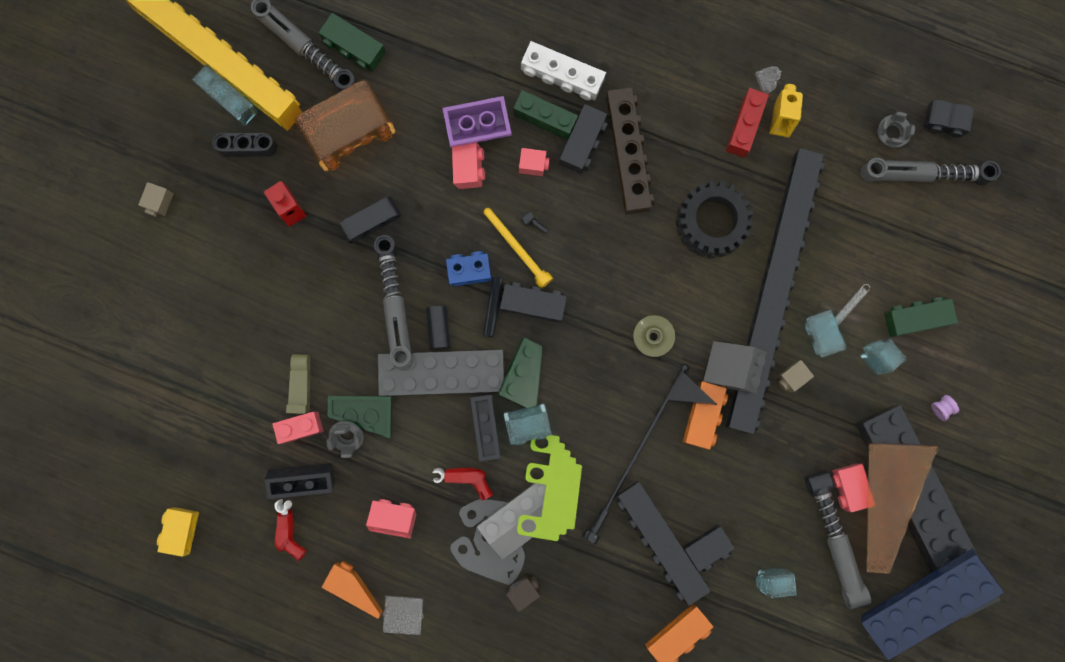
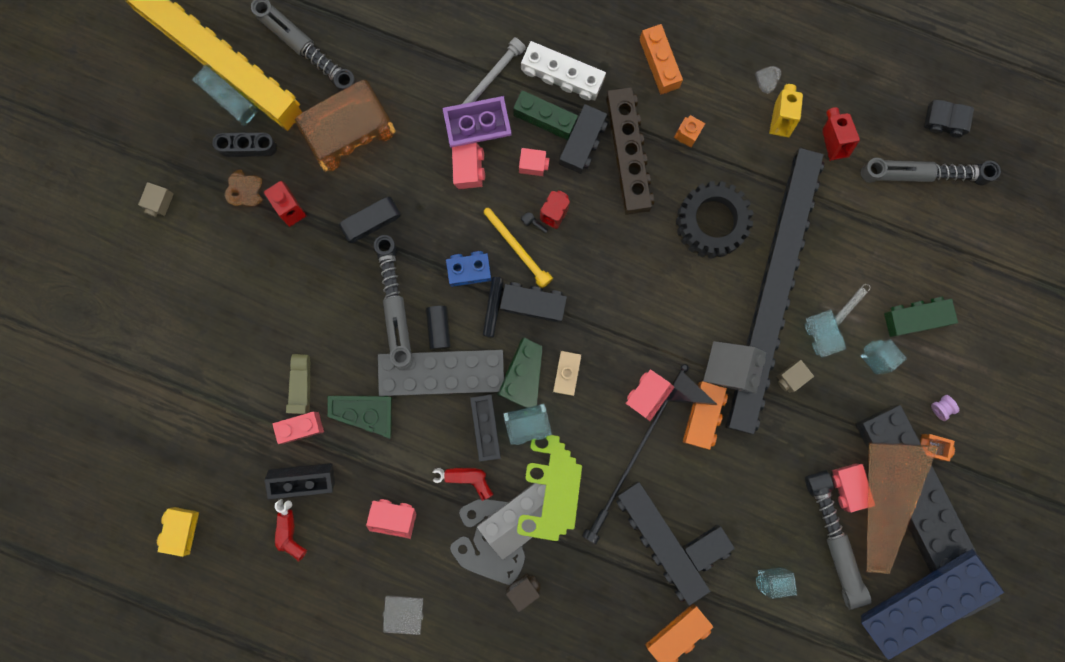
(246, 187): none -> clear orange plate
(346, 446): dark grey piece -> none
(349, 586): orange slope -> none
(351, 42): dark green brick -> none
(515, 47): none -> light grey piece
(555, 209): none -> red brick
(567, 373): none -> tan plate
(649, 394): none -> coral brick
(661, 59): none -> orange brick
(663, 330): olive dish -> none
(689, 130): none -> orange window
(747, 122): red brick -> none
(839, 135): none -> red torso
(899, 121): dark grey piece -> none
(945, 446): none -> orange window

